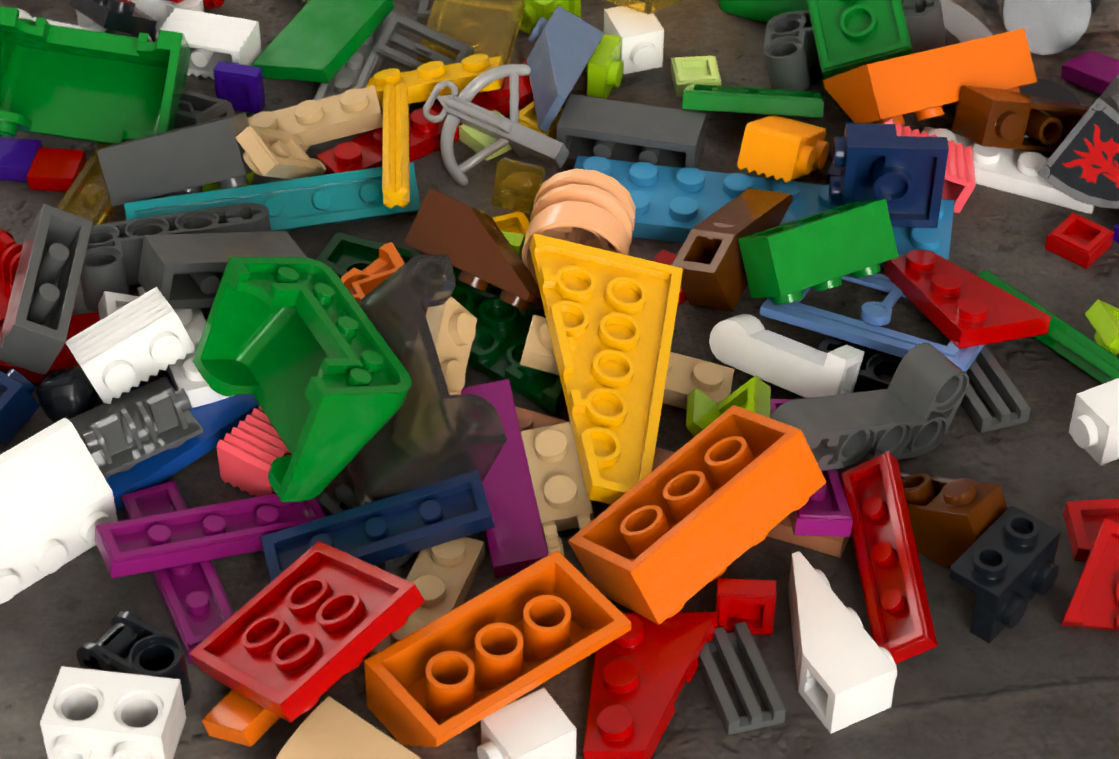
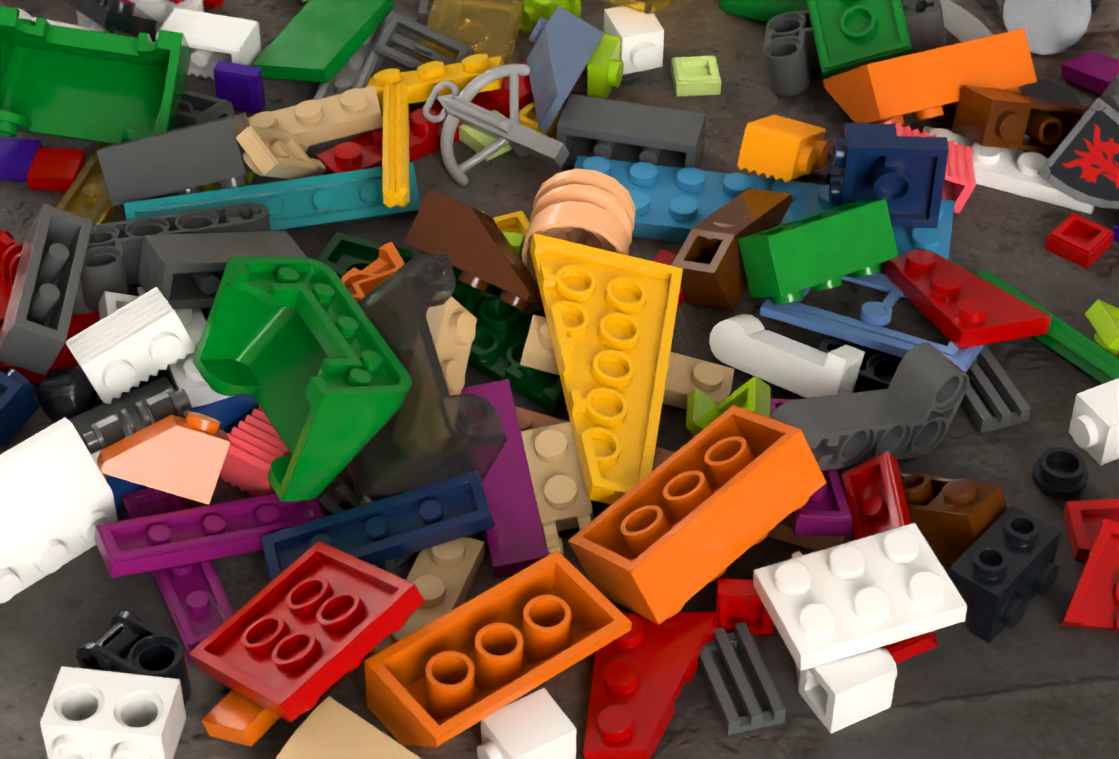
(171, 456): none -> slope
(517, 185): clear yellow bracket -> none
(753, 100): green tile -> none
(858, 596): none -> white plate
(1060, 472): none -> black plate

